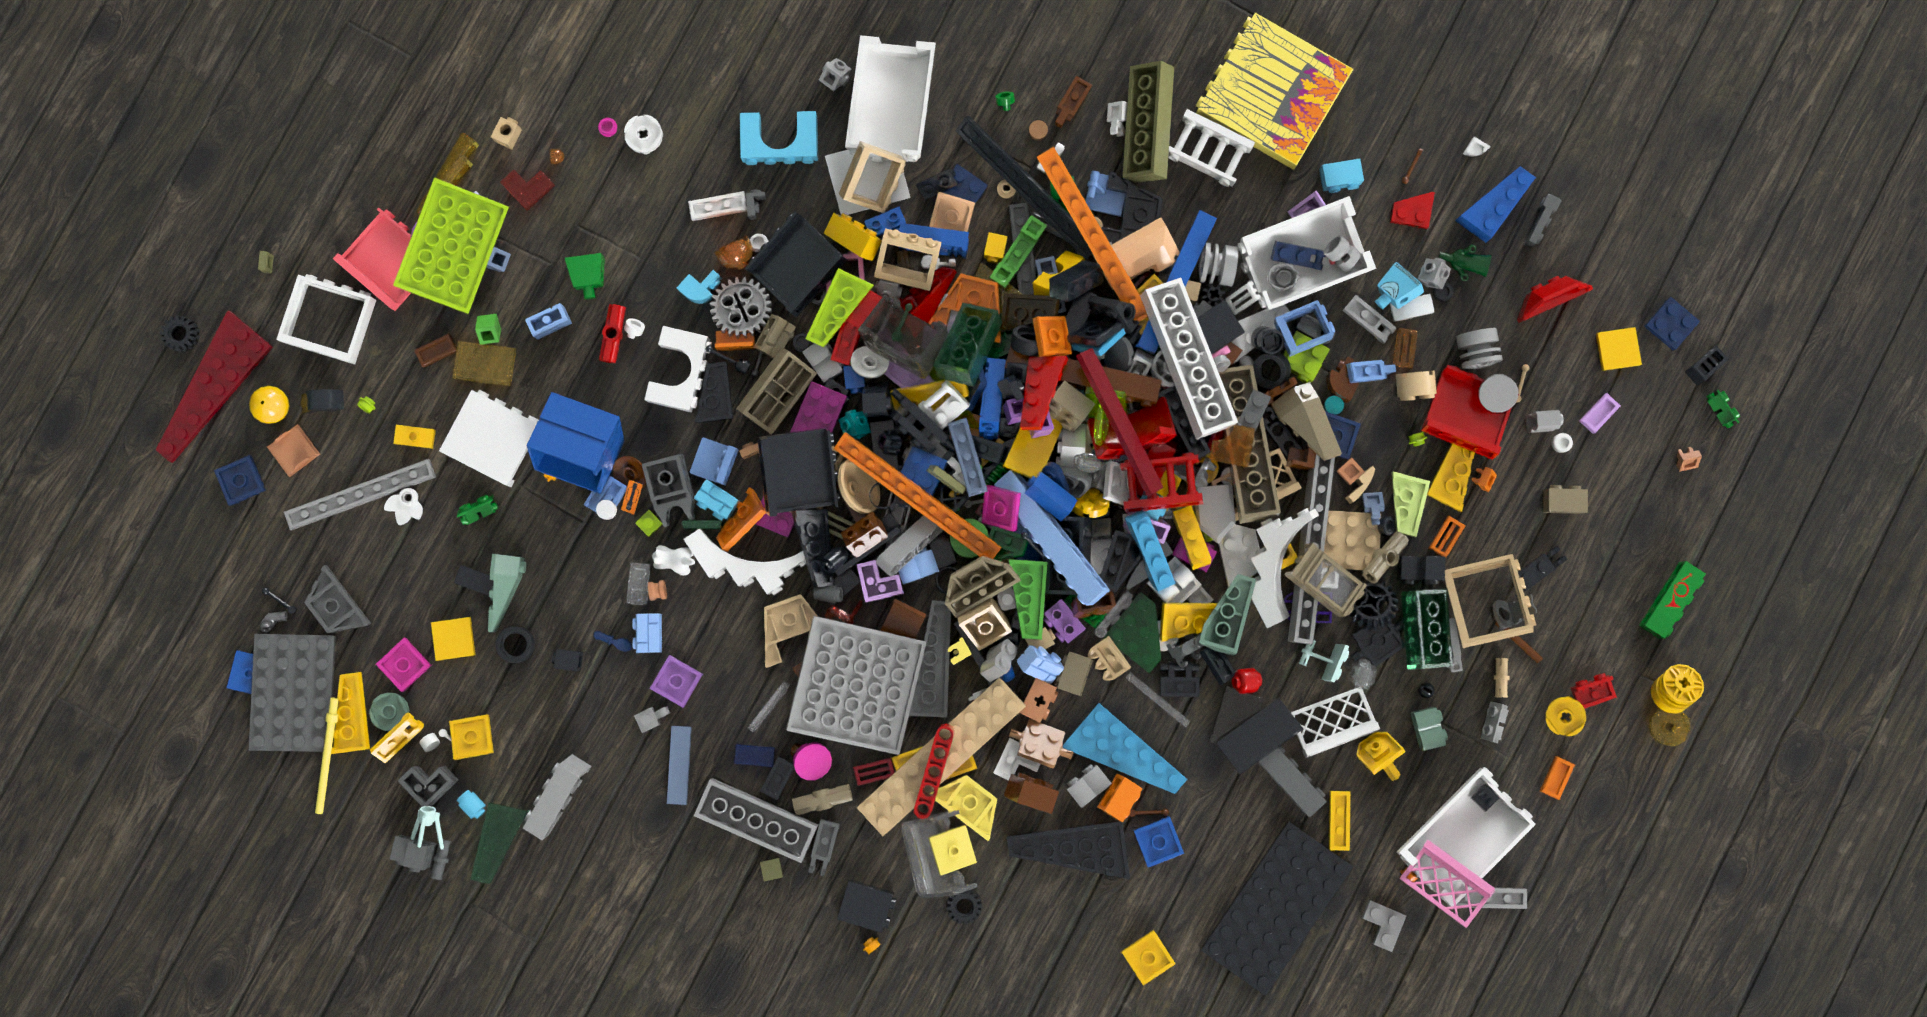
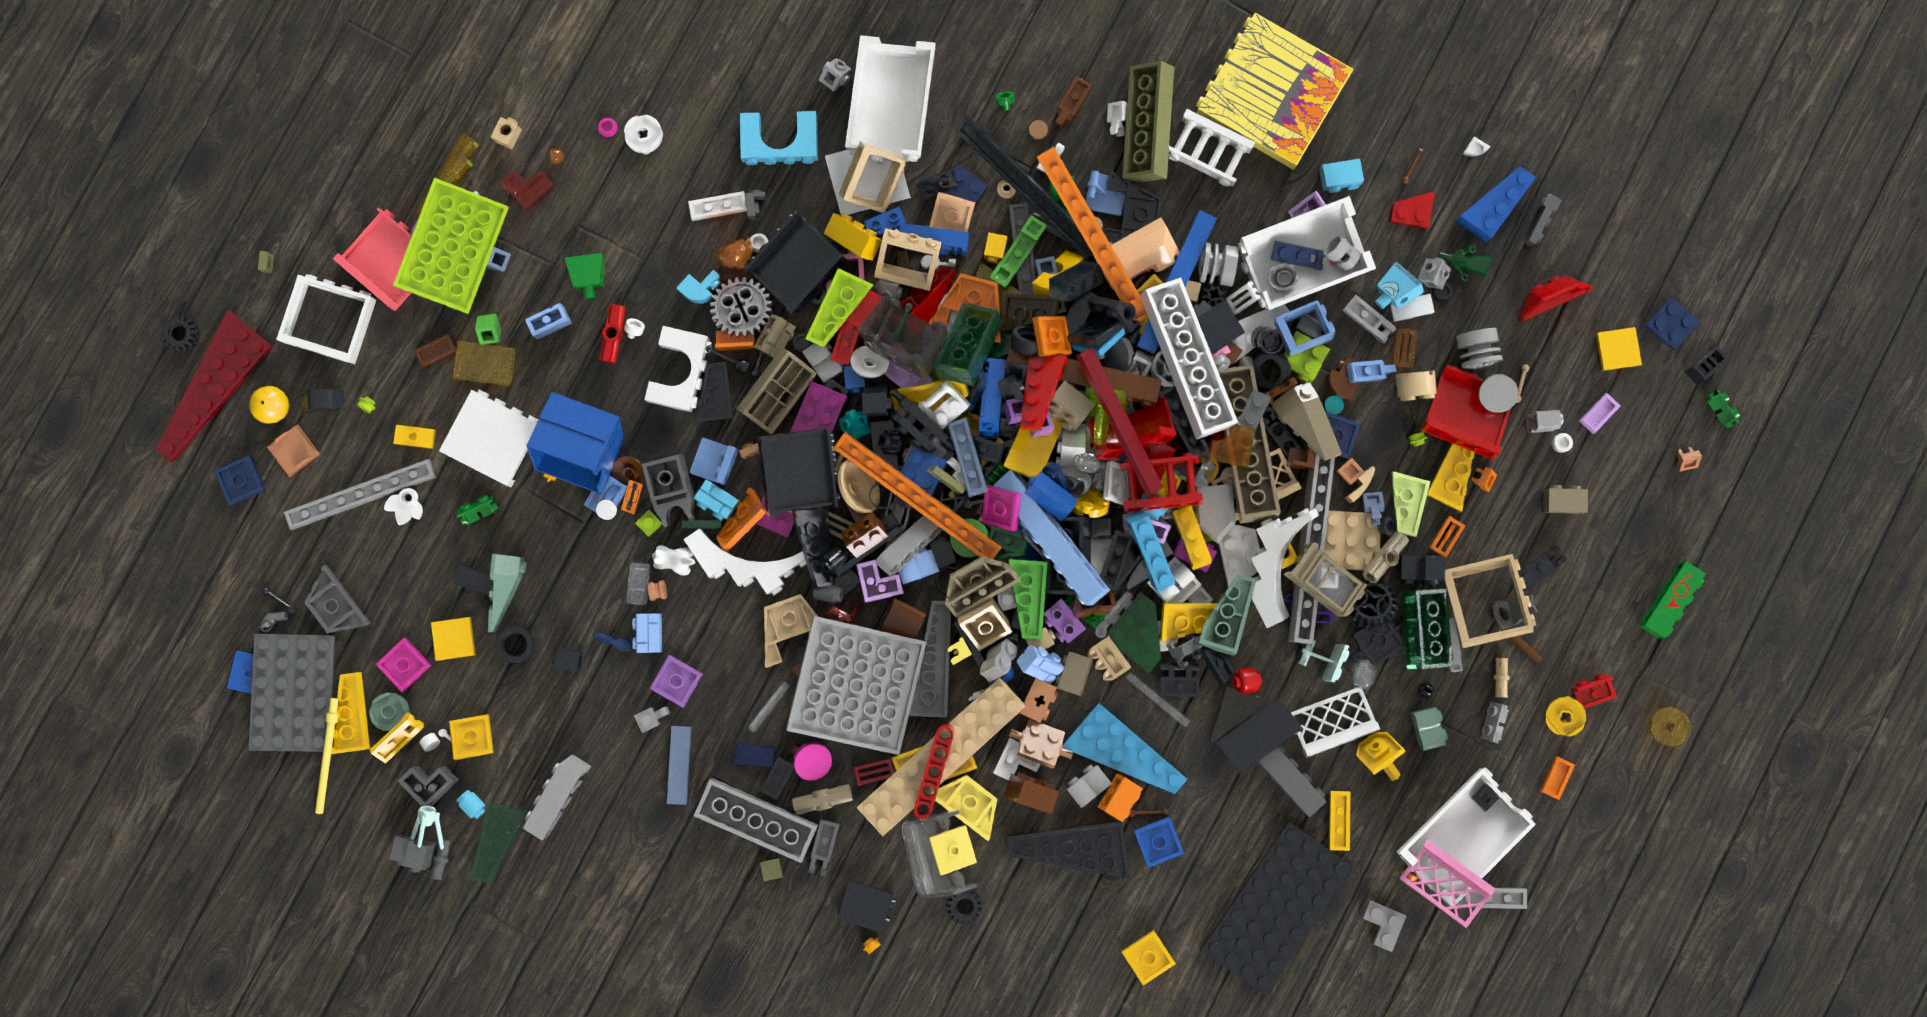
(1677, 688): yellow wheel -> none

